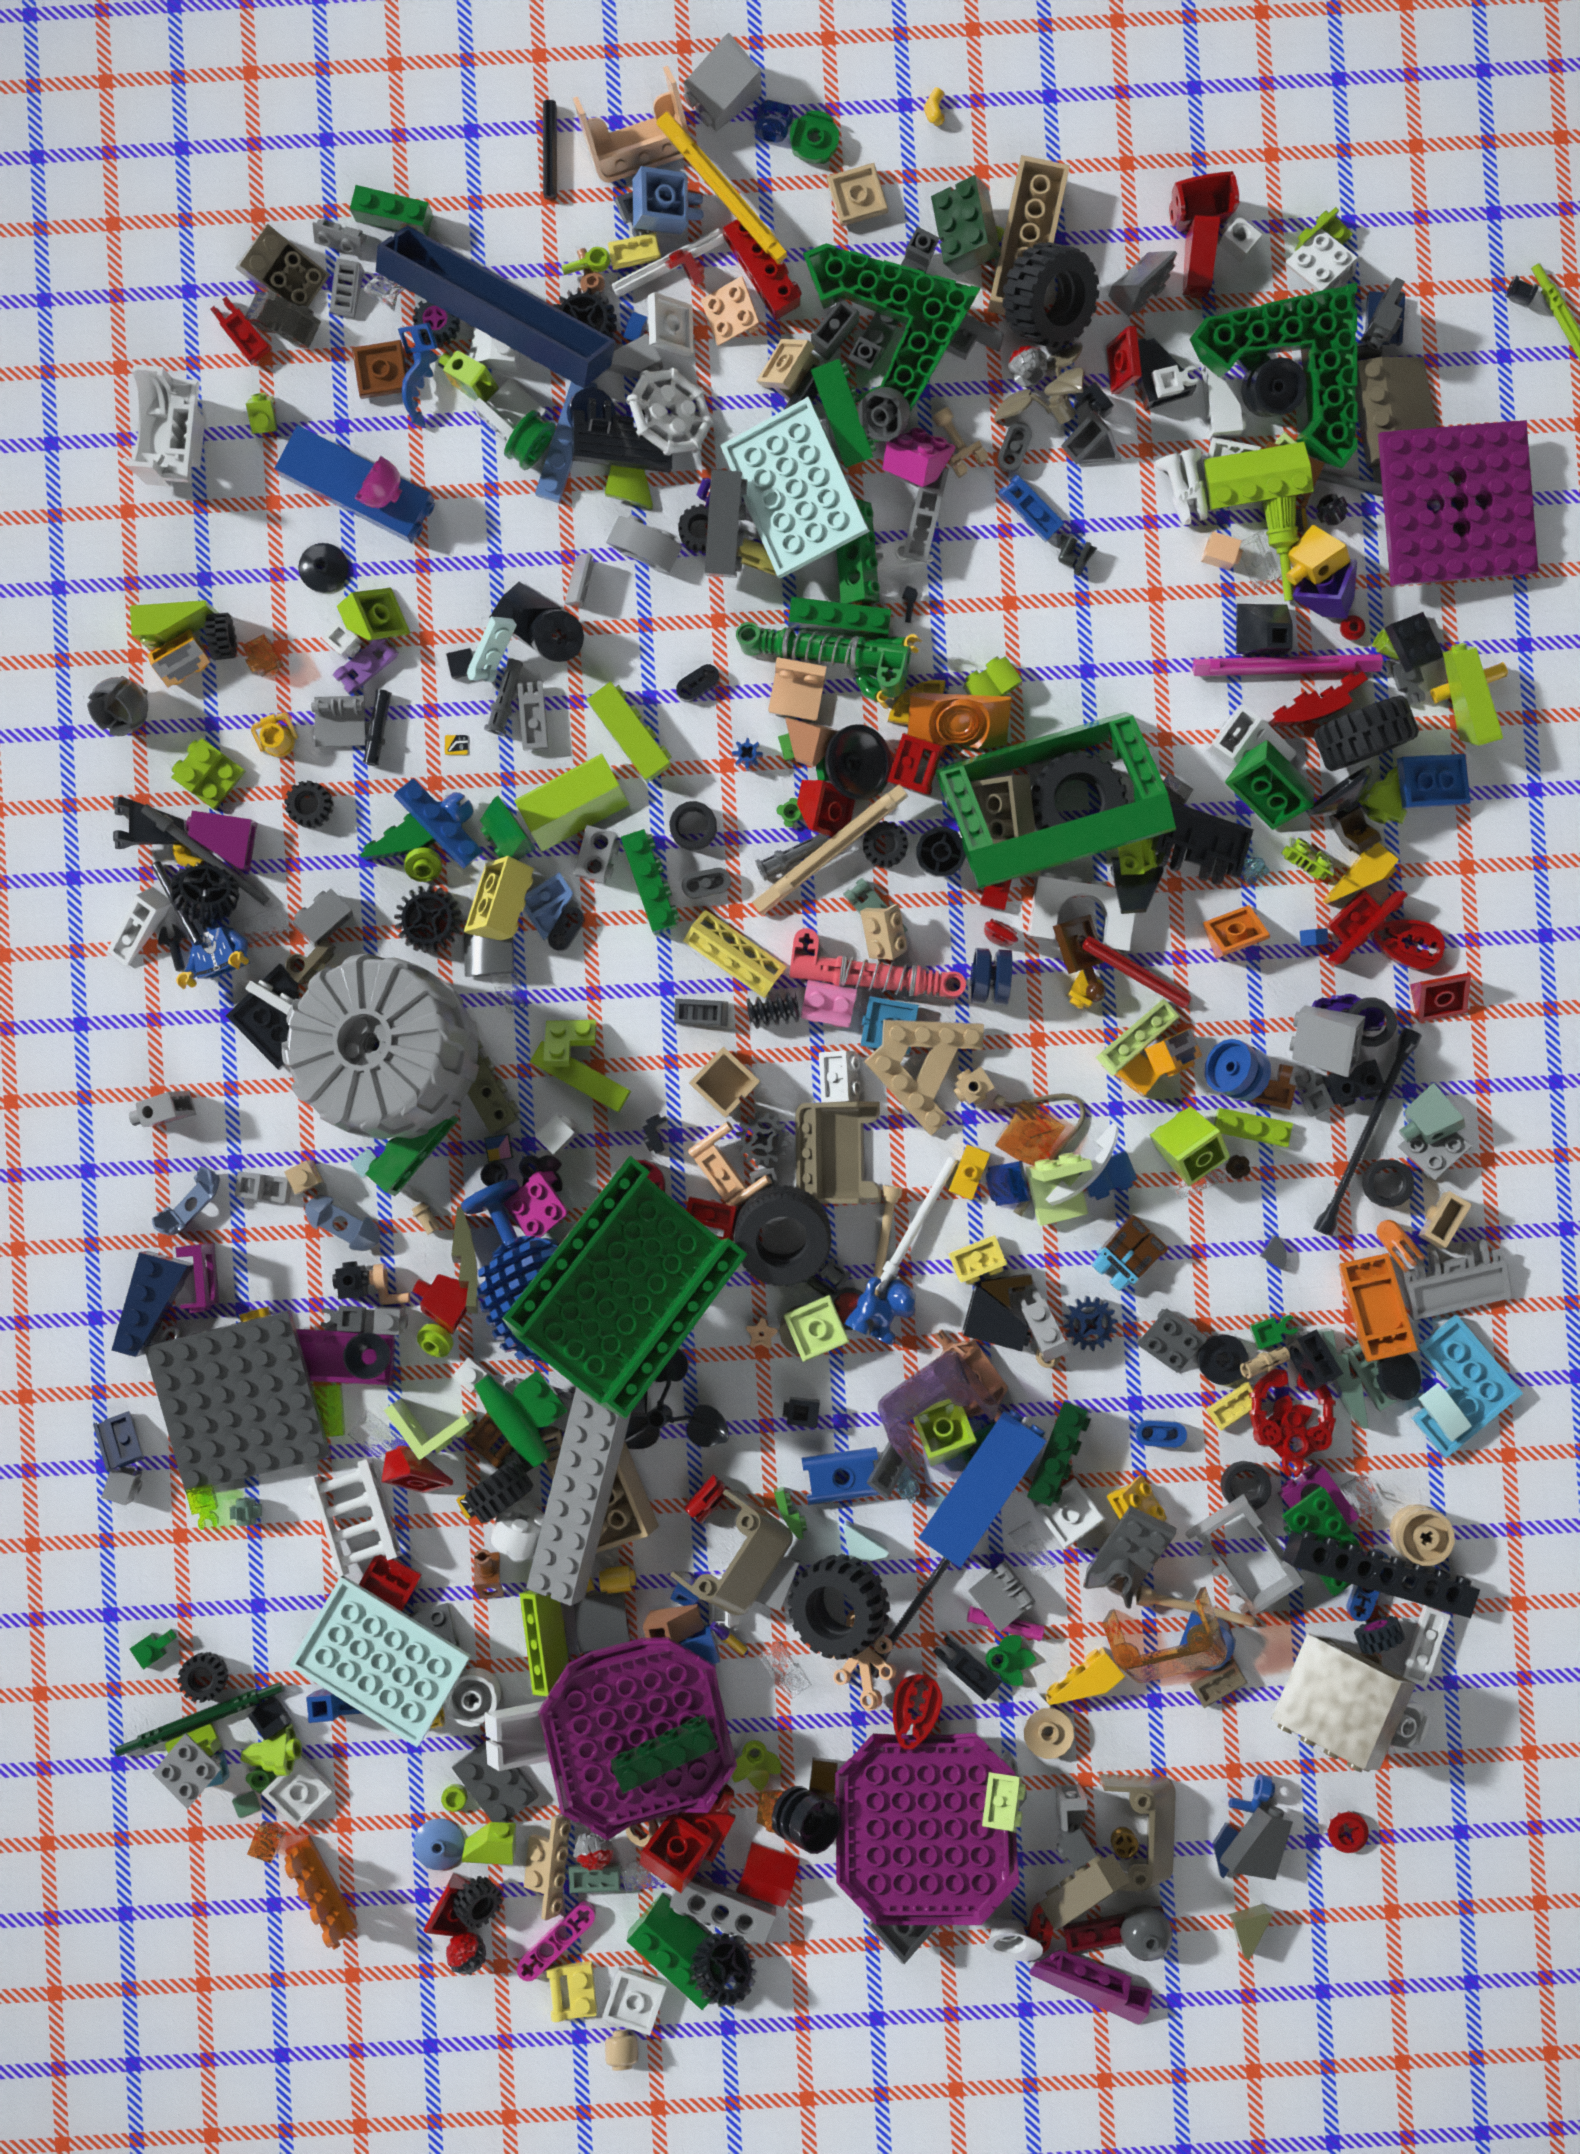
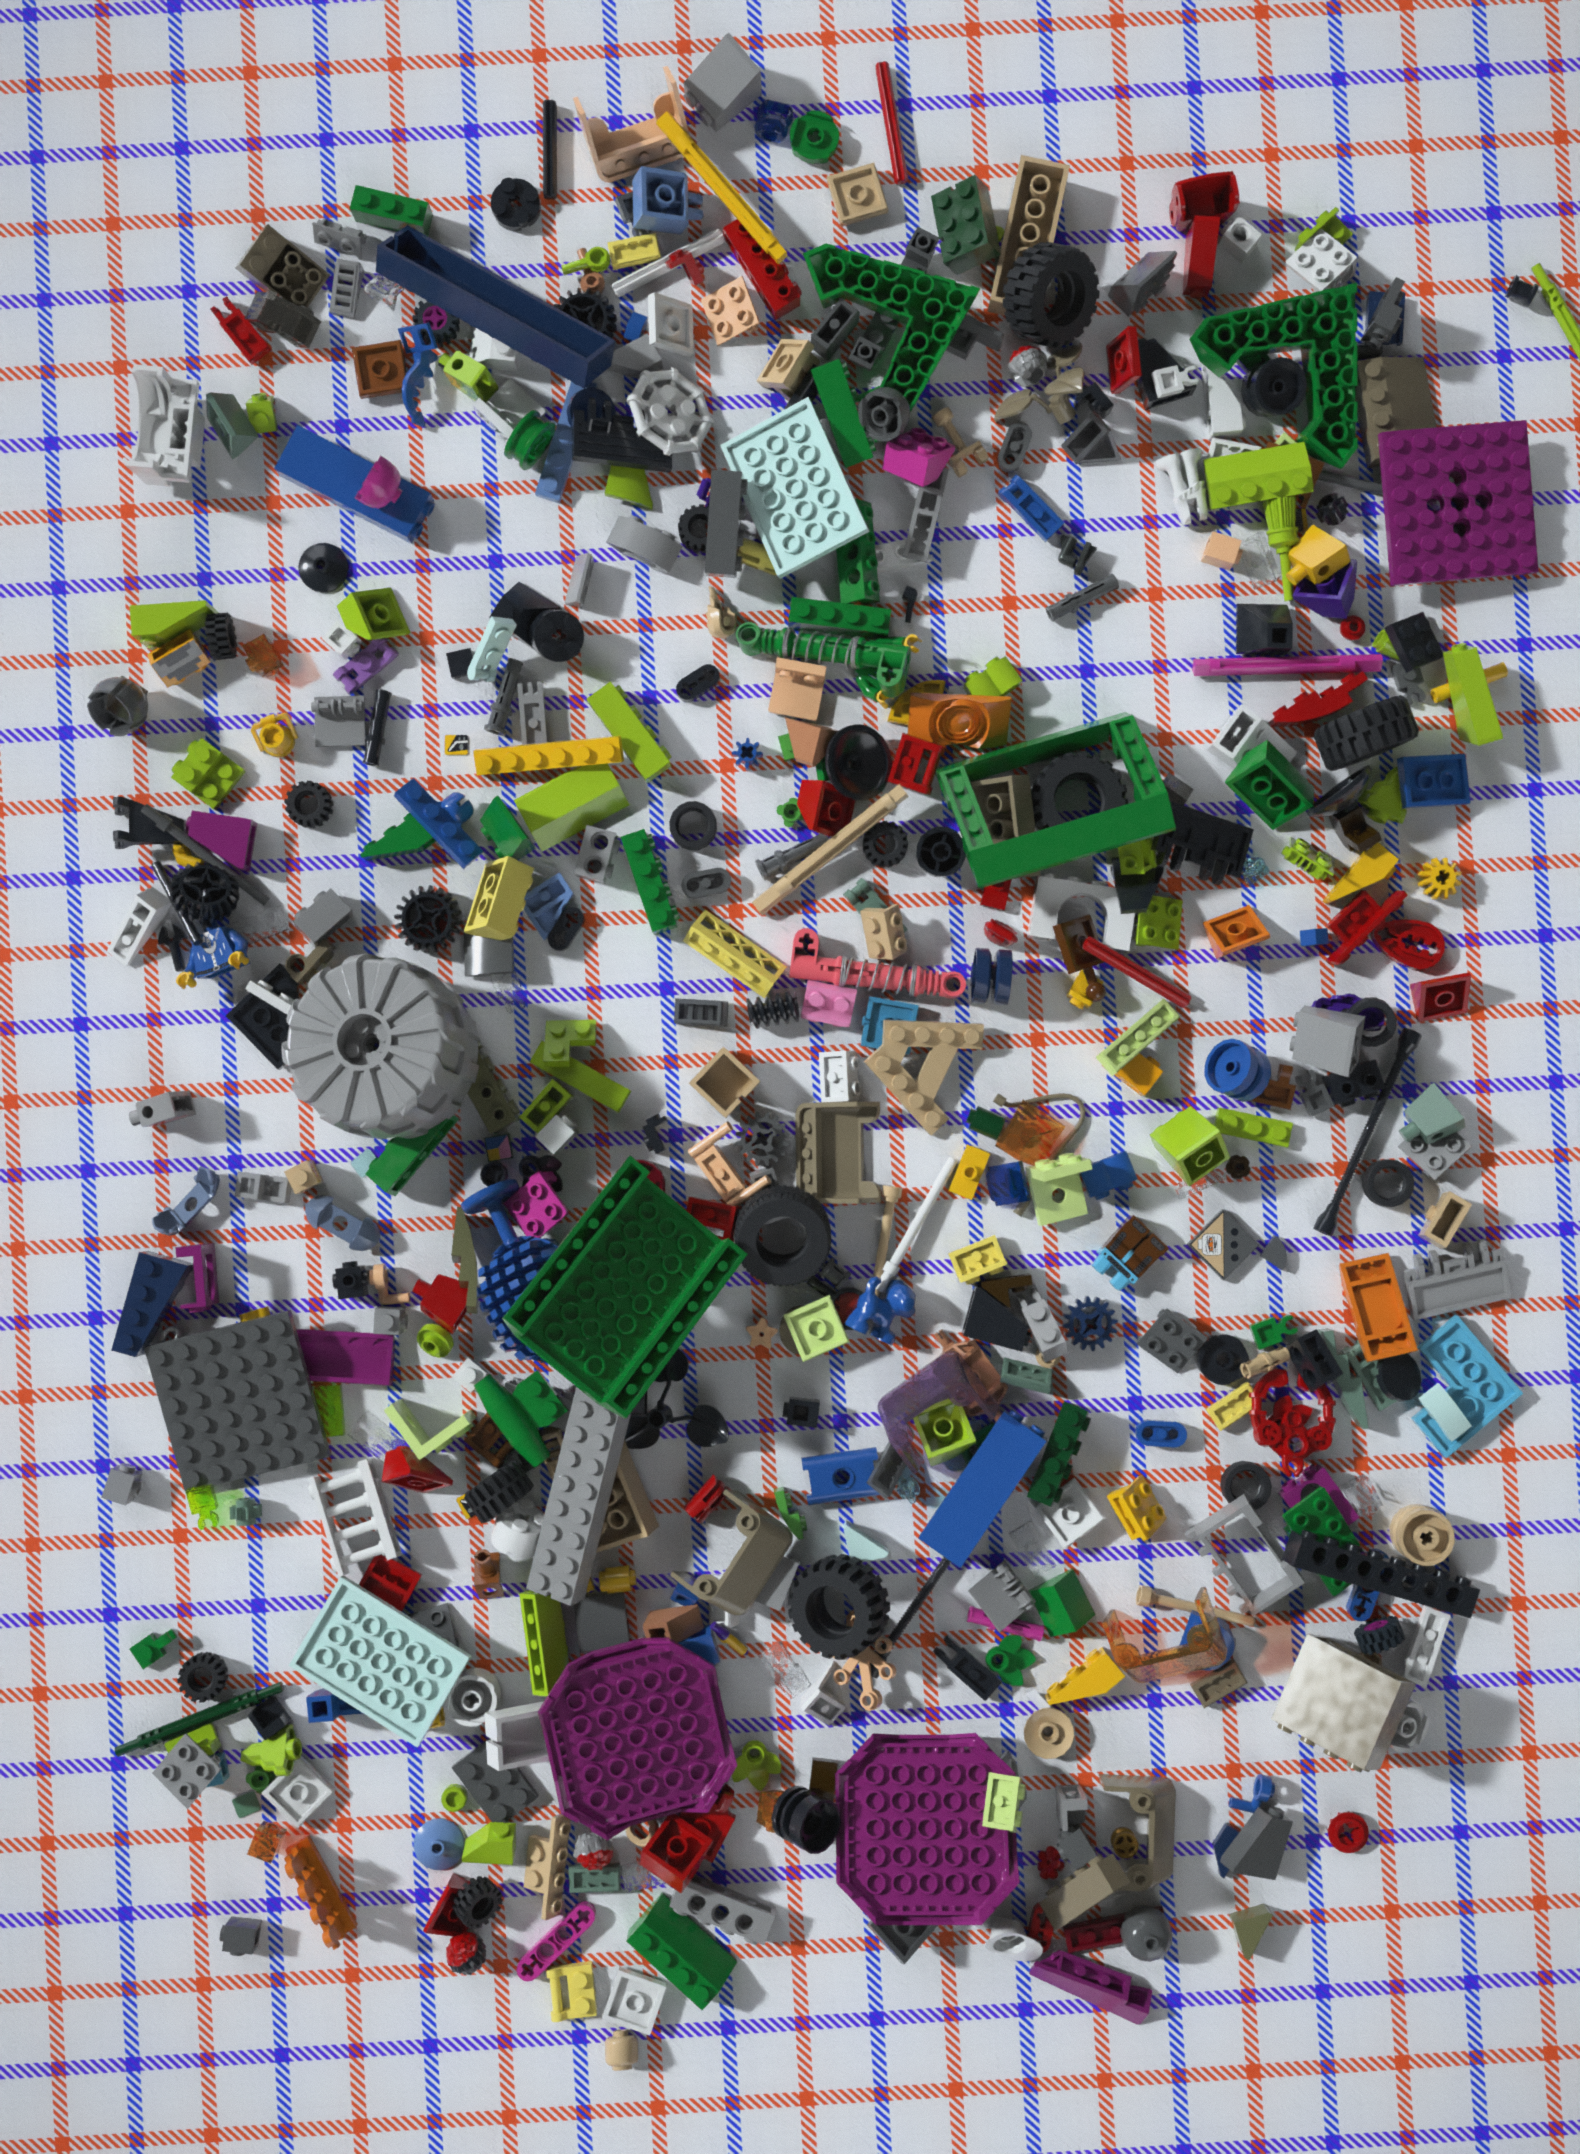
(118, 1441): dark blue plate -> none
(230, 423): none -> sand green slope
(240, 1935): none -> dark grey brick
(347, 1319): dark grey plate -> none
(354, 1351): black piece -> none
(423, 864): lime plate -> none
(425, 1217): tan pin -> none
(513, 190): none -> black plate
(546, 1105): none -> lime brick
(548, 755): none -> yellow plate
(663, 1753): dark green brick -> none
(715, 1972): black gear -> none
(720, 622): none -> tan piece
(768, 1874): red slope -> none
(824, 1698): none -> white slope
(891, 123): none -> red axle
(930, 1710): red piece -> none
(933, 109): yellow arm -> none
(982, 1084): tan brick -> none
(985, 1122): none -> dark green brick
(1026, 1375): none -> sand green plate
(1050, 1863): none -> red plant
(1062, 1604): none -> green slope
(1064, 1192): white slope -> none
(1074, 601): none -> dark grey pin
(1129, 1553): dark grey plate -> none
(1160, 924): none -> lime hinge
(1174, 1053): brick -> none
(1222, 1244): none -> tile
(1395, 1239): orange arm -> none
(1440, 888): none -> yellow gear

